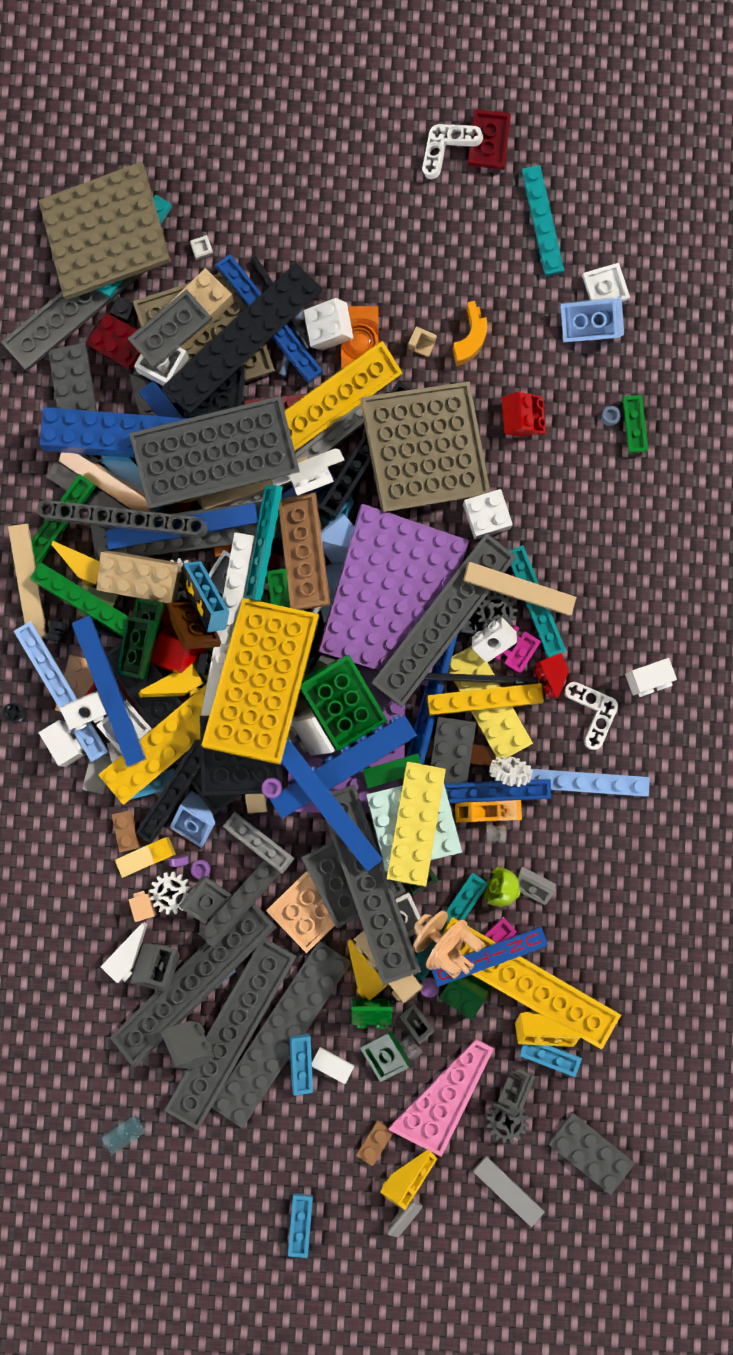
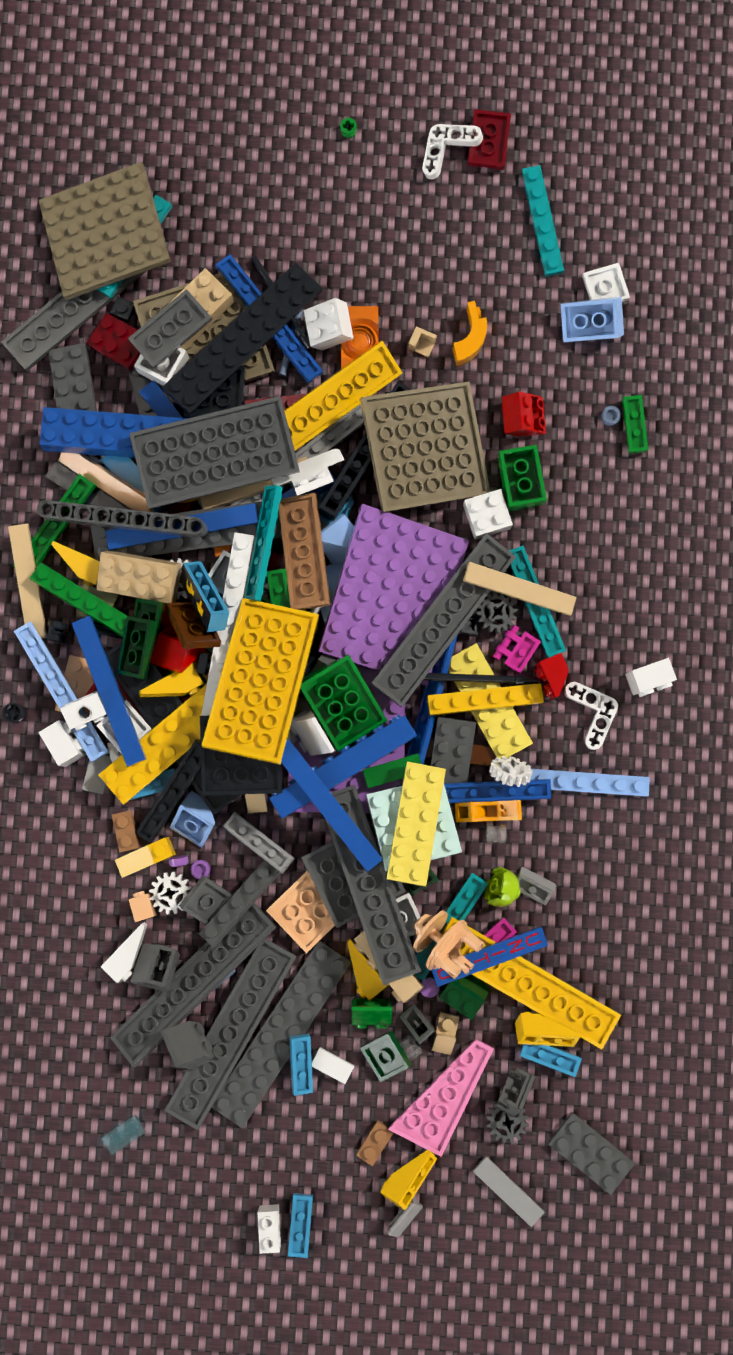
(201, 247): white tile -> none
(269, 1229): none -> white brick
(271, 787): medium lavender tile -> none
(348, 121): none -> green bush
(445, 1033): none -> tan slope
(489, 648): white brick -> none
(521, 477): none -> green brick

